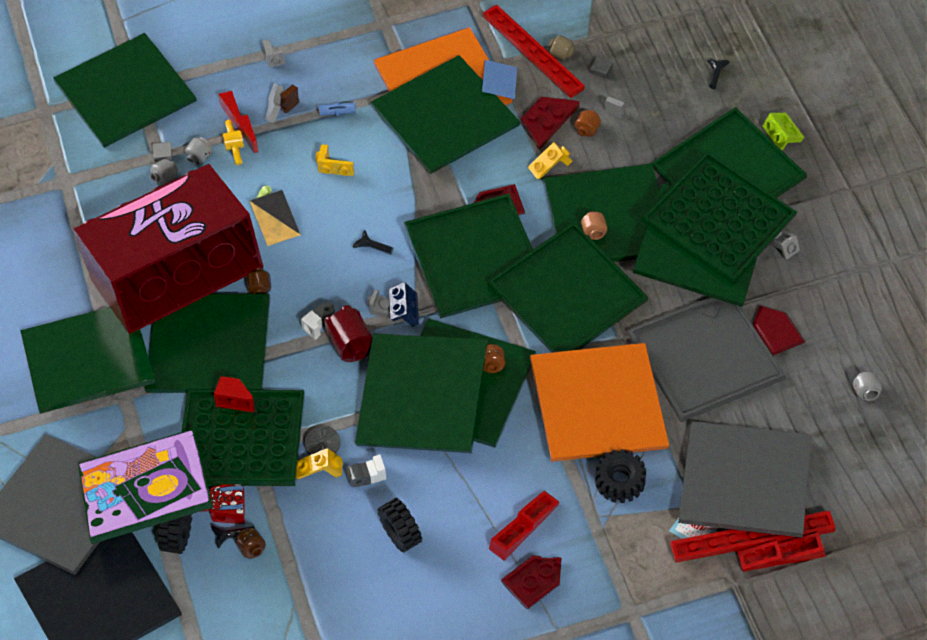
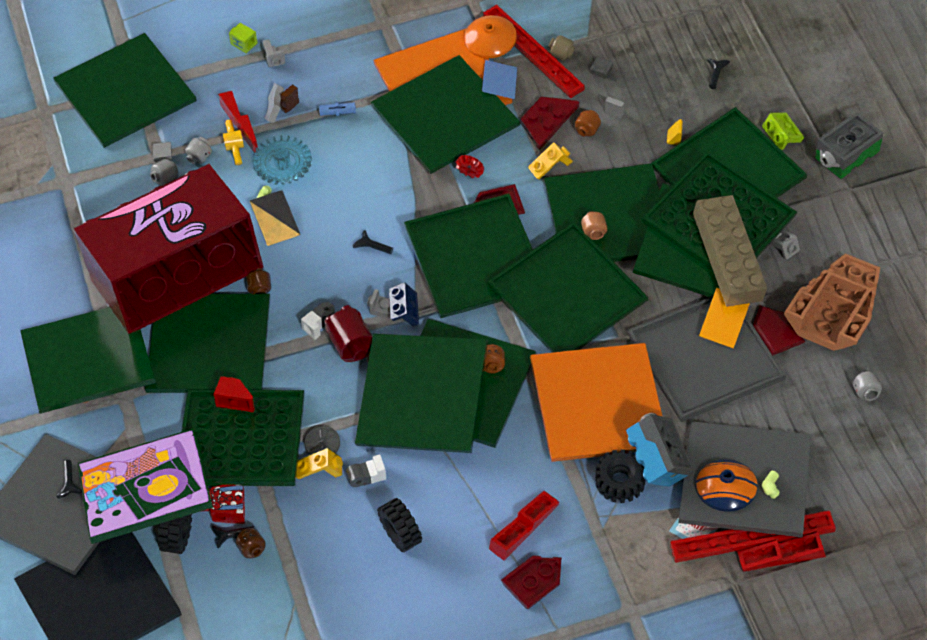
(68, 486): none -> black piece
(243, 37): none -> lime brick
(281, 152): none -> clear light blue gear
(329, 166): yellow bracket -> none
(476, 166): none -> red gear
(490, 36): none -> orange dish
(659, 450): none -> piece
(675, 133): none -> yellow slope
(723, 322): none -> light orange sticker
(723, 492): none -> orange dish
(729, 251): none -> dark tan brick
(769, 484): none -> yellowish green arm
(836, 304): none -> nougat wedge
(848, 145): none -> dark grey piece

